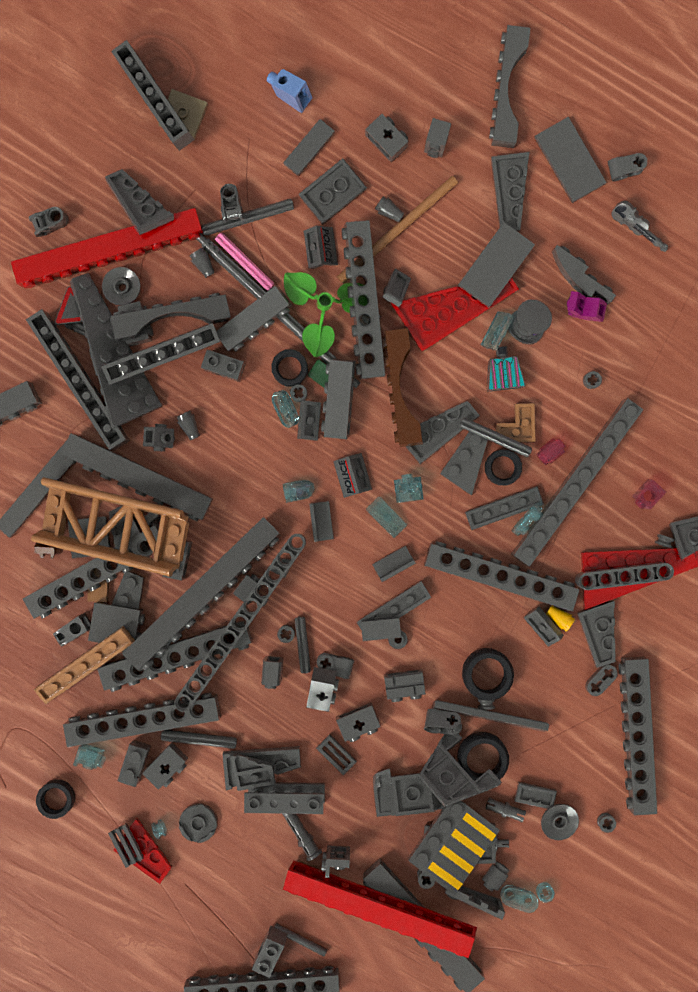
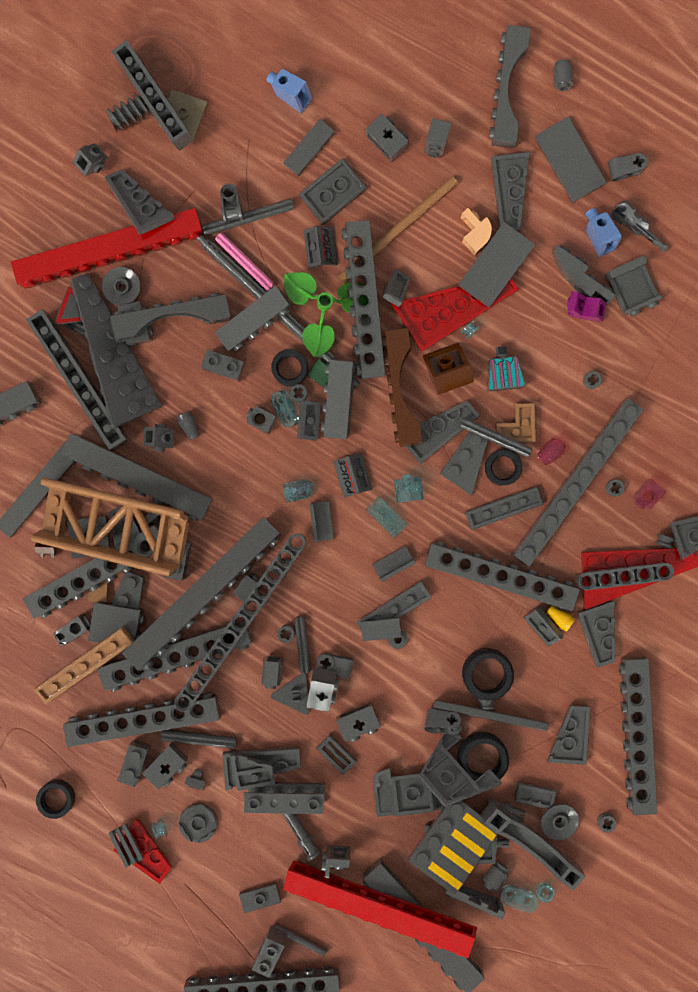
(45, 223): dark grey piece -> none
(90, 159): none -> dark grey brick
(90, 757): clear light blue brick -> none
(127, 112): none -> dark grey piece
(160, 353): dark grey brick -> none
(196, 782): none -> dark grey tile
(202, 262): dark grey cone -> none
(260, 897): none -> dark grey plate
(269, 419): none -> dark grey brick
(294, 694): none -> dark grey piece
(388, 209): dark grey cone -> none
(404, 685): dark grey brick -> none
(424, 883): dark grey bush -> none
(448, 368): none -> reddish brown slope
(470, 329): none -> clear light blue bush
(480, 233): none -> light nougat brick
(497, 330): clear light blue plate -> none
(522, 525): clear light blue plate -> none
(530, 321): dark grey hat -> none
(552, 858): none -> dark grey arch
(563, 75): none -> dark grey brick
(572, 738): none -> dark grey wing
(602, 232): none -> medium blue torso
(605, 683): dark grey beam -> none
(612, 493): none -> dark grey bush
(633, 287): none -> dark grey panel

